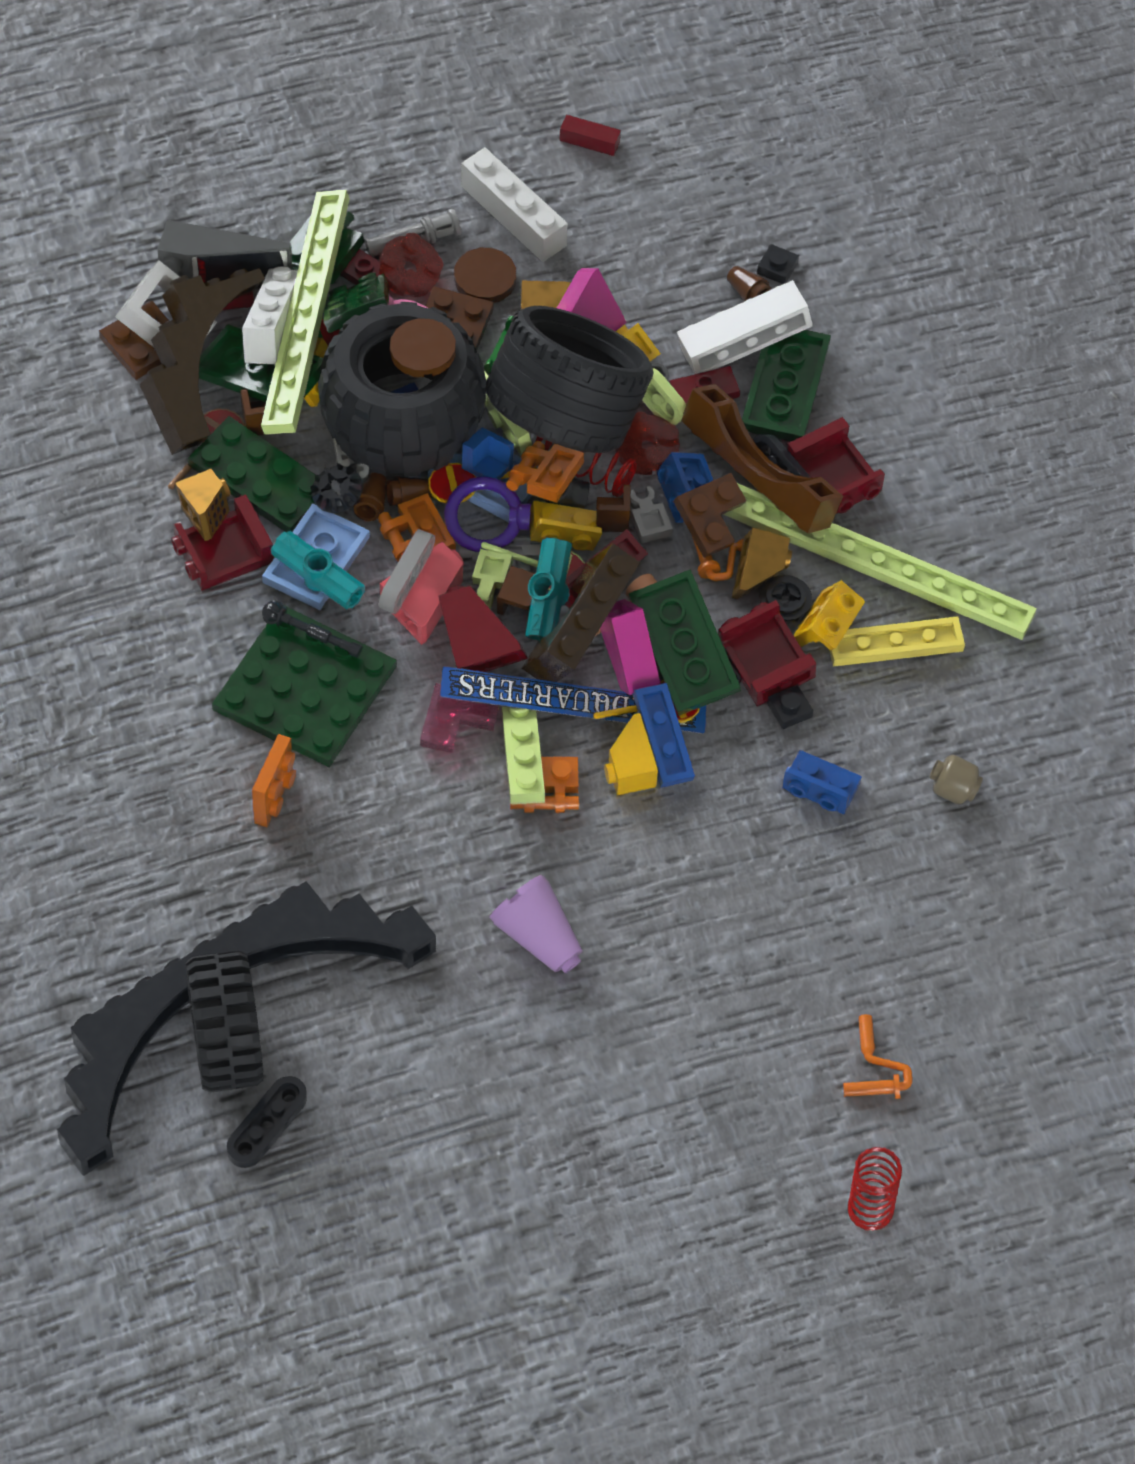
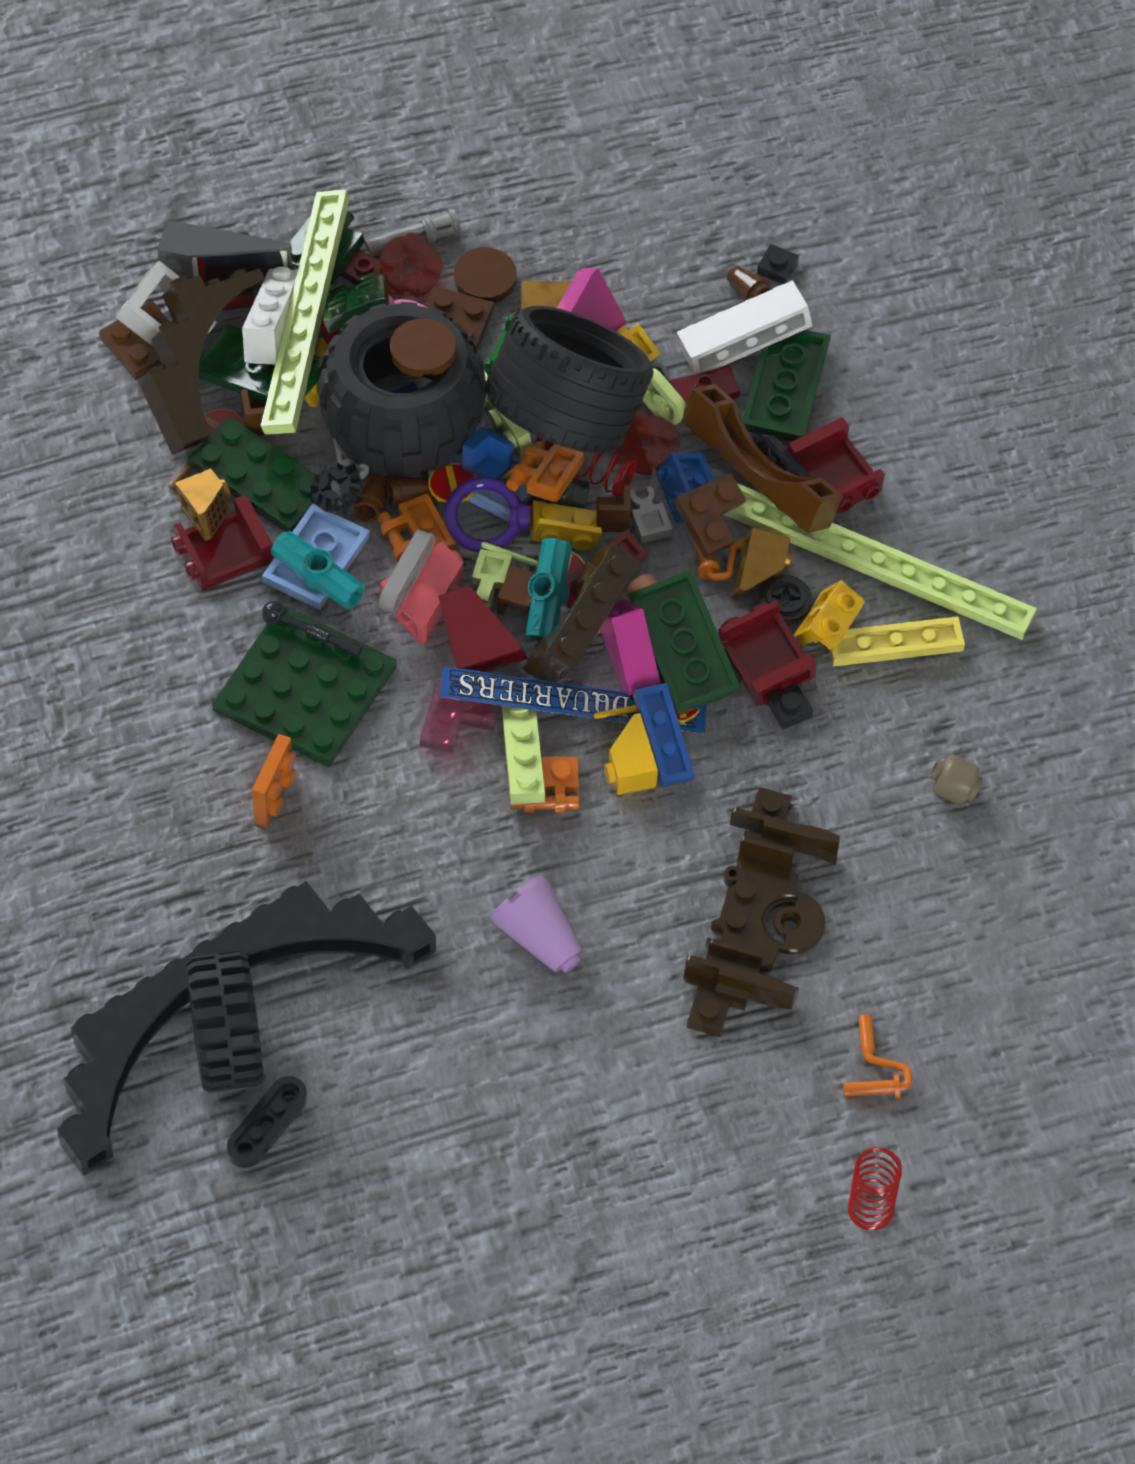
(514, 204): white brick -> none
(590, 135): dark red piece -> none
(759, 886): none -> dark brown piece
(821, 782): blue bracket -> none

